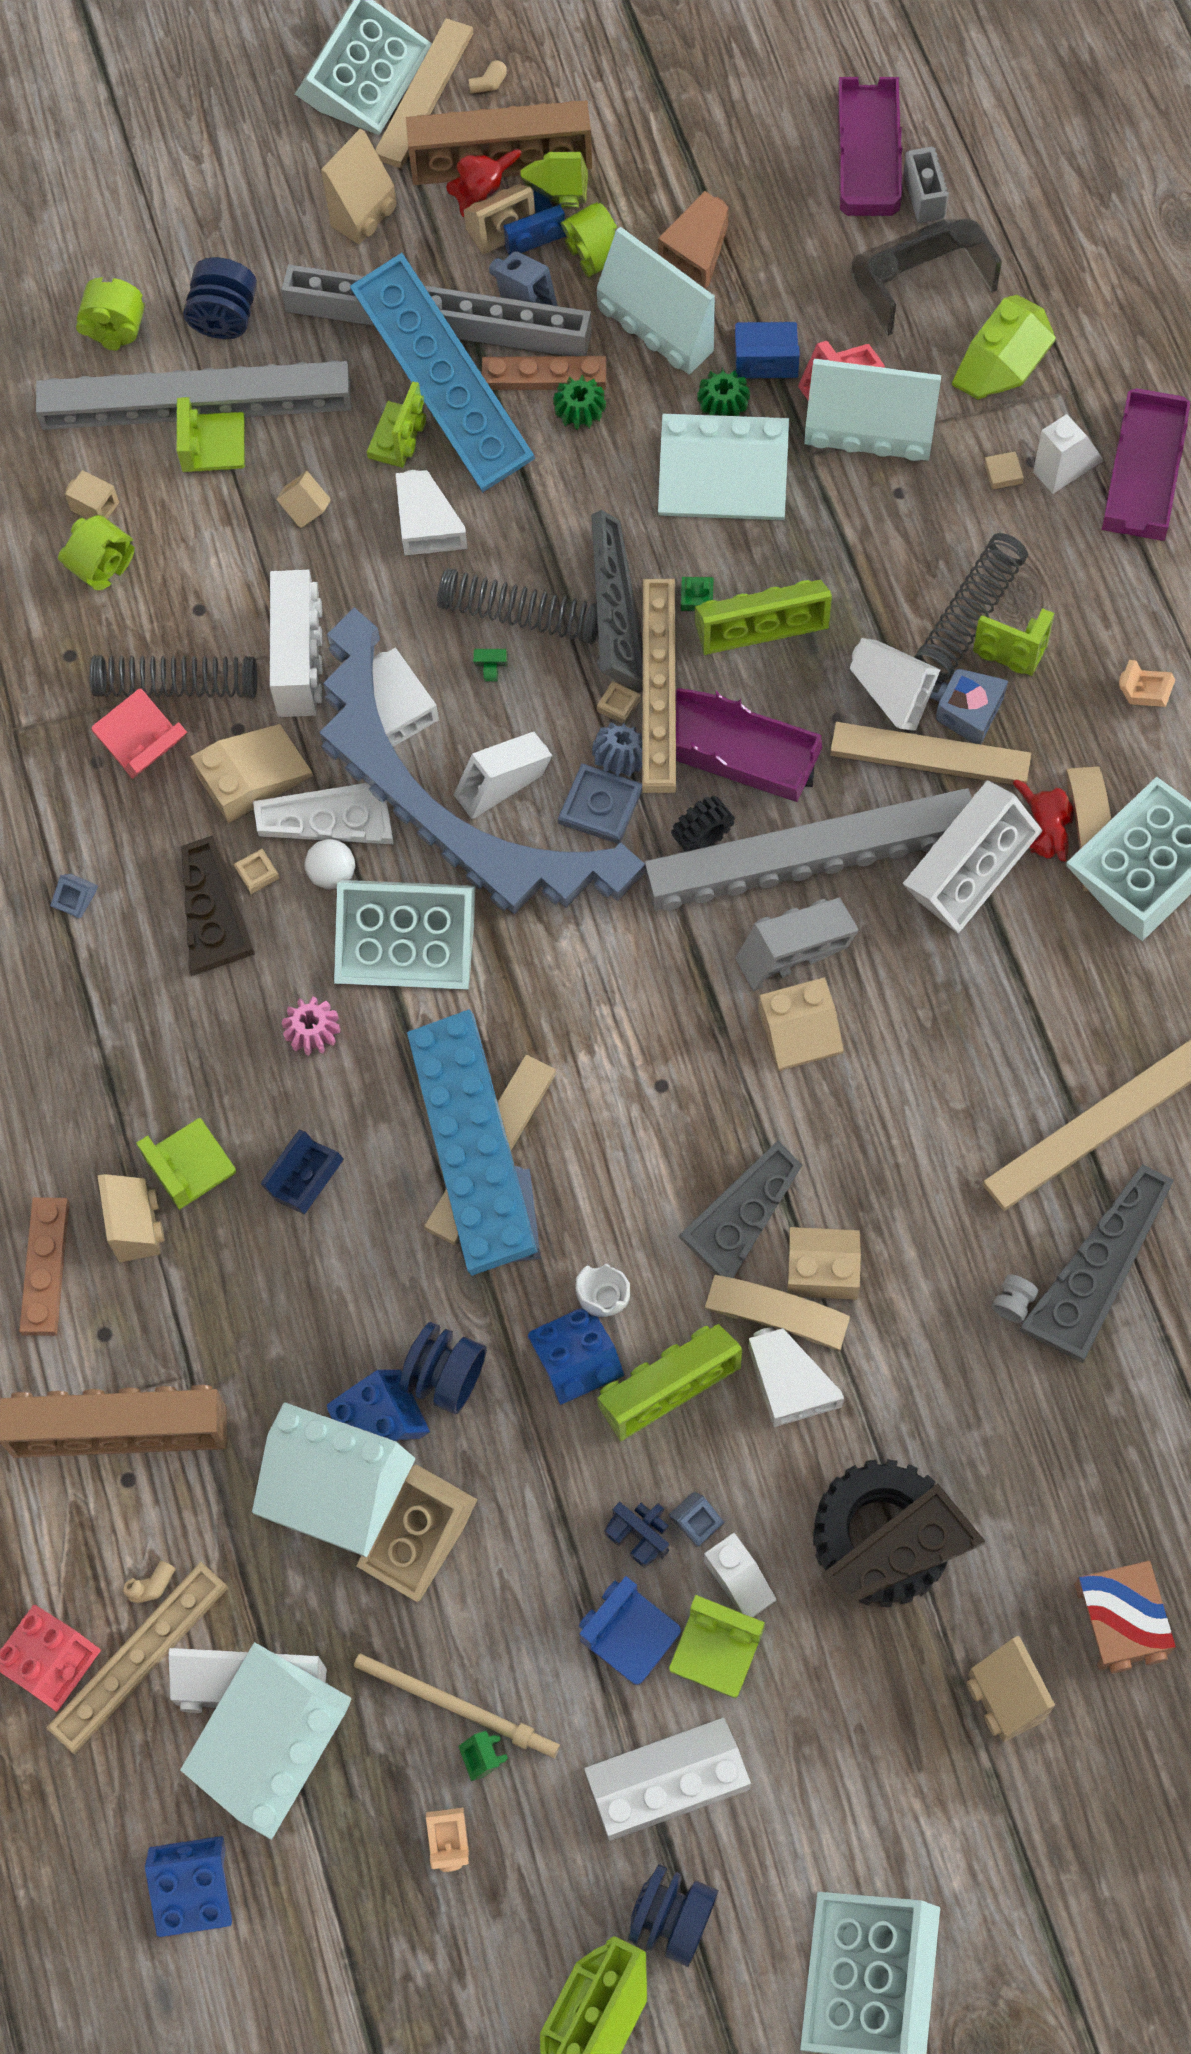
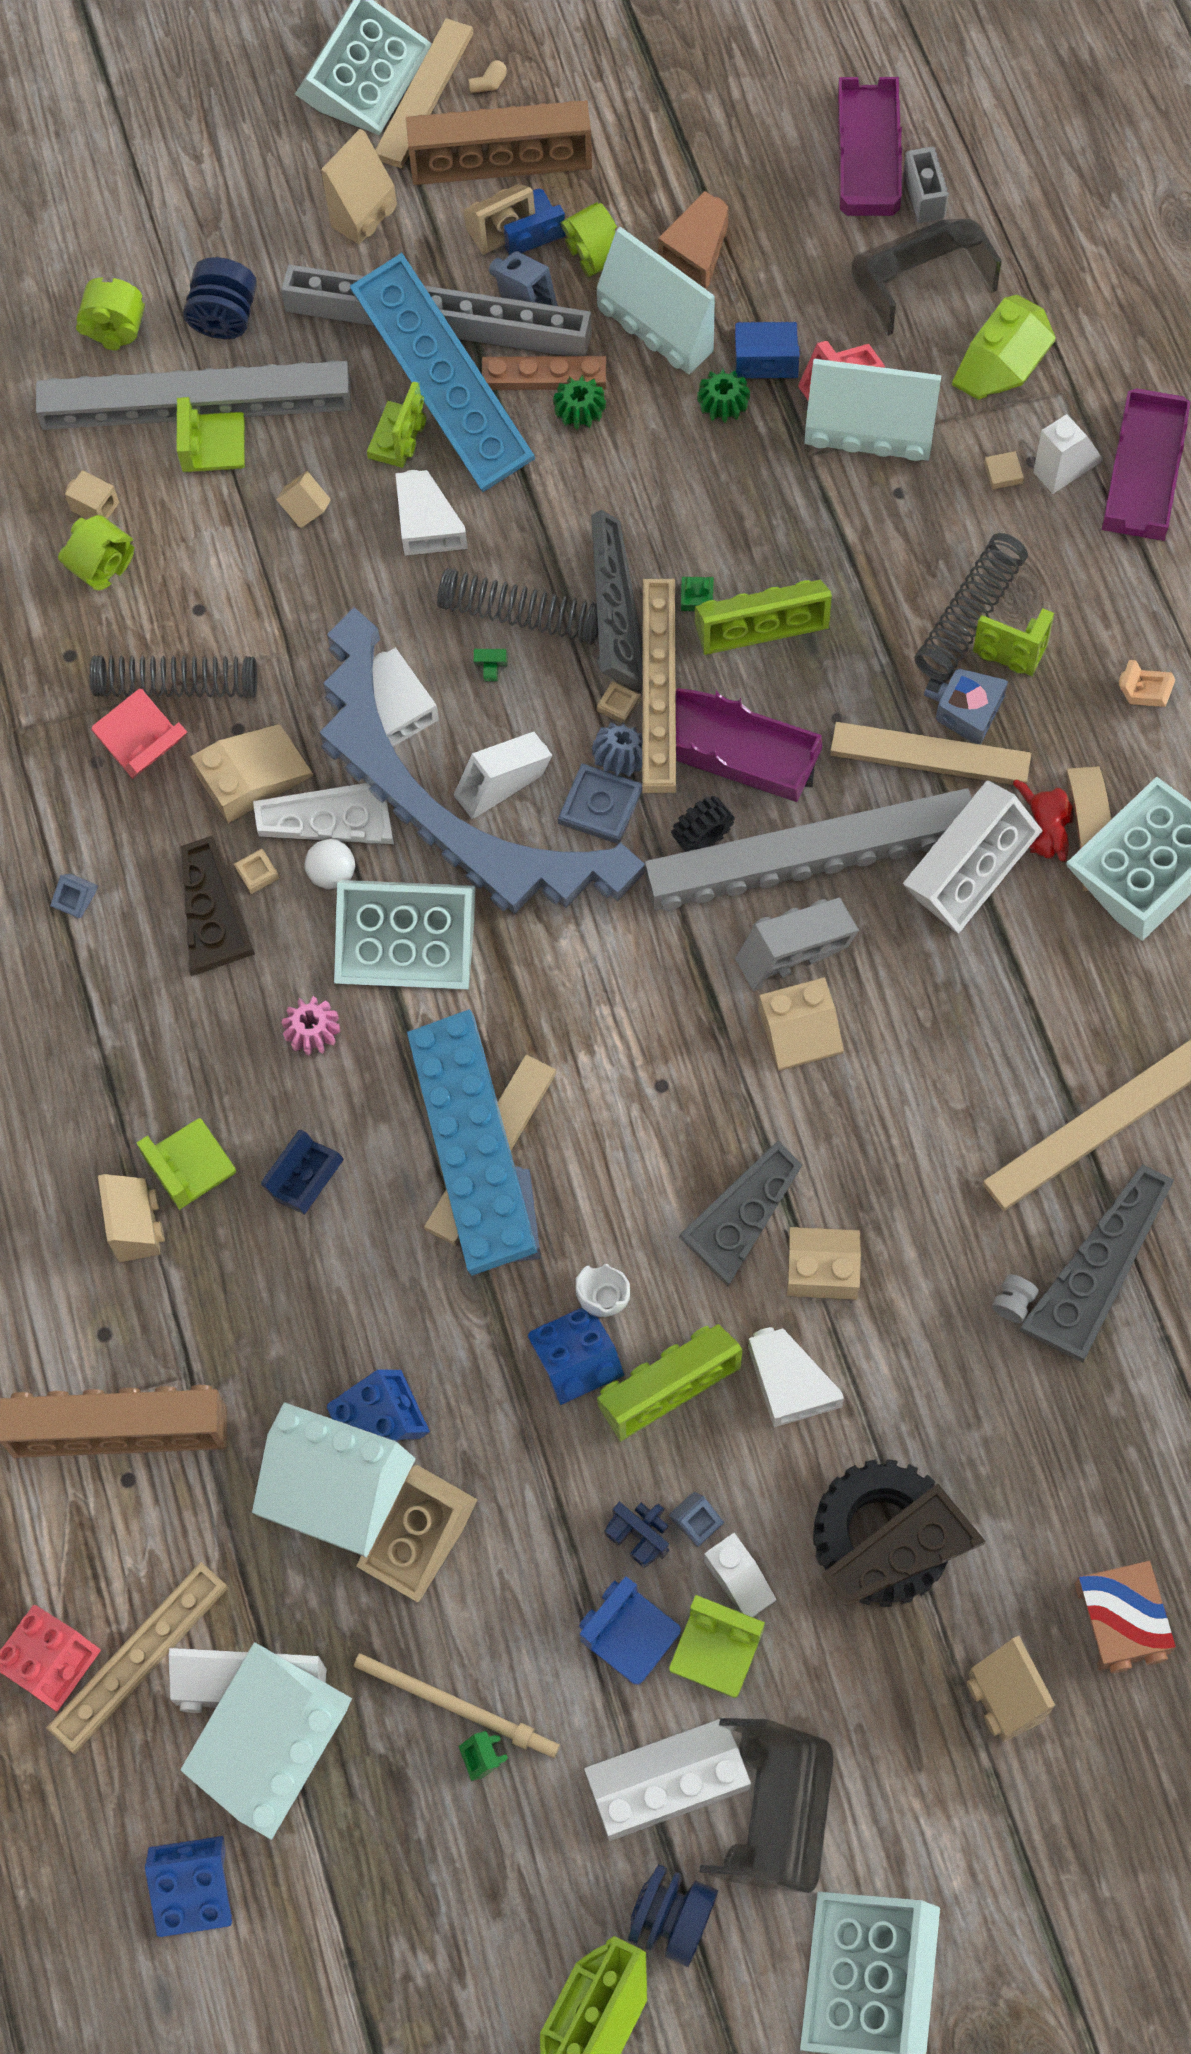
(44, 1266): nougat plate -> none
(150, 1588): tan arm -> none
(295, 643): white brick -> none
(437, 1365): dark blue wheel -> none
(447, 1839): light nougat bracket -> none
(479, 178): red animal -> none
(559, 178): lime wedge -> none
(723, 466): light aqua slope -> none
(777, 1310): tan slope -> none
(786, 1807): none -> clear smoke windscreen
(894, 681): white slope -> none

